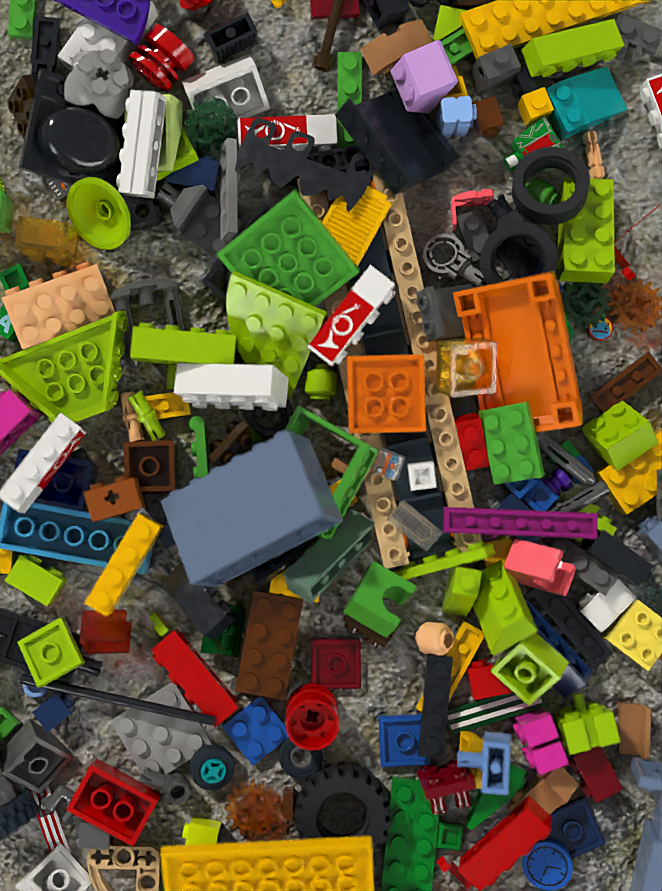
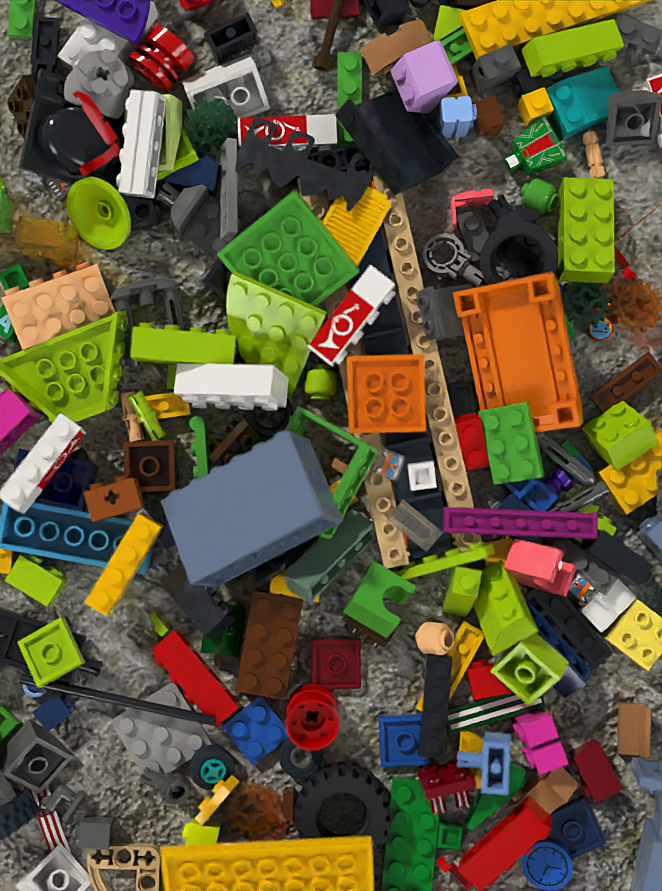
(104, 130): none -> red piece
(105, 633): clear red piece -> none
(114, 802): red slope -> none
(209, 805): none -> yellow plate
(466, 366): clear yellow brick -> none
(550, 158): black tyre -> none
(584, 587): none -> tile
(586, 726): lime brick -> none
(632, 117): none -> dark grey slope

